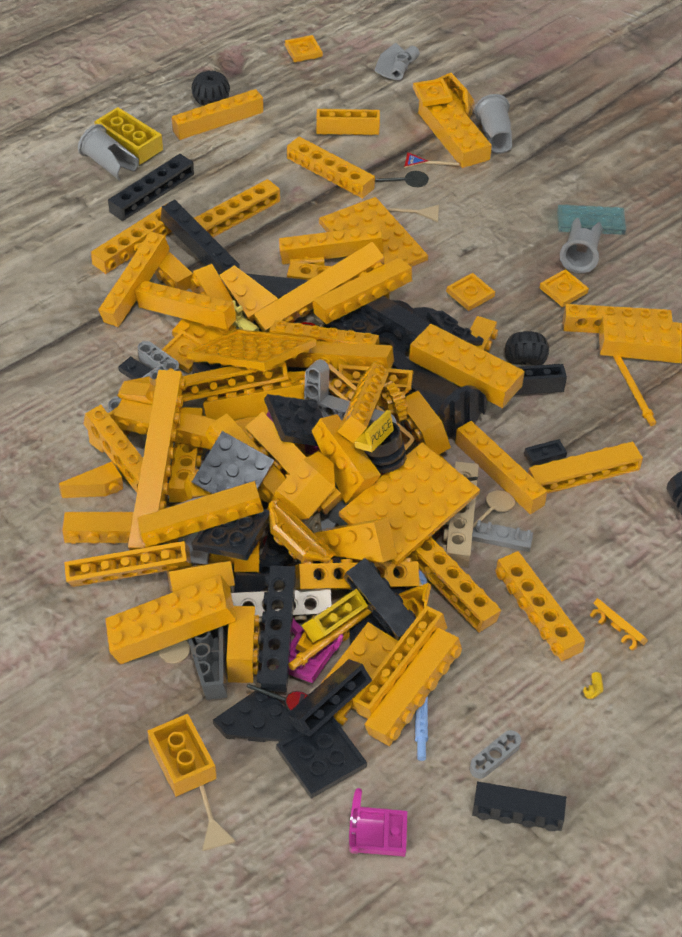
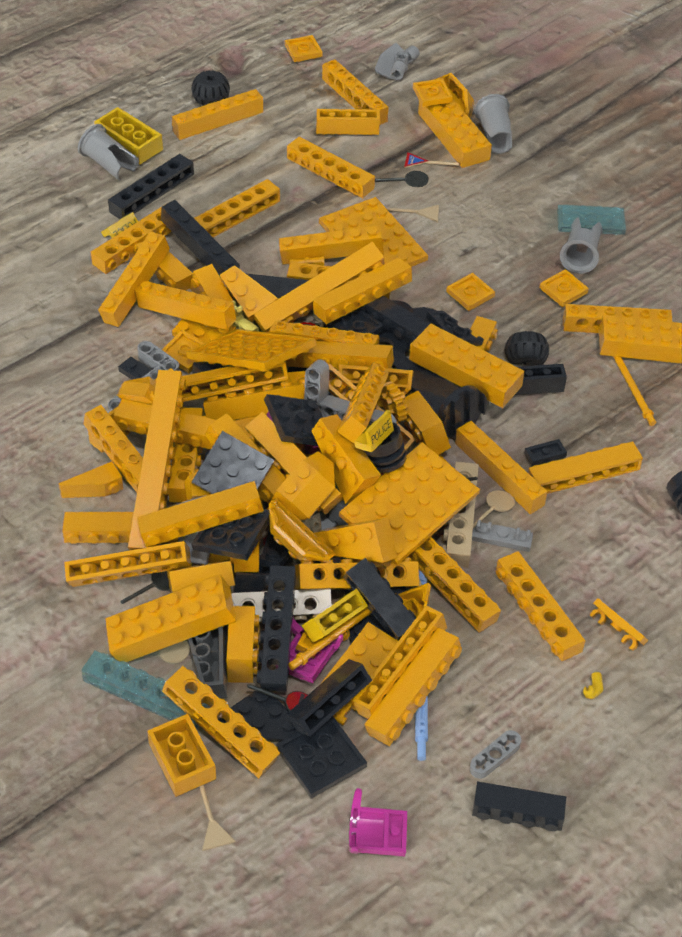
(114, 682): none -> clear light blue brick
(120, 225): none -> yellow panel
(159, 580): none -> pearl dark grey piece
(223, 733): none -> light orange brick
(352, 89): none -> light orange brick

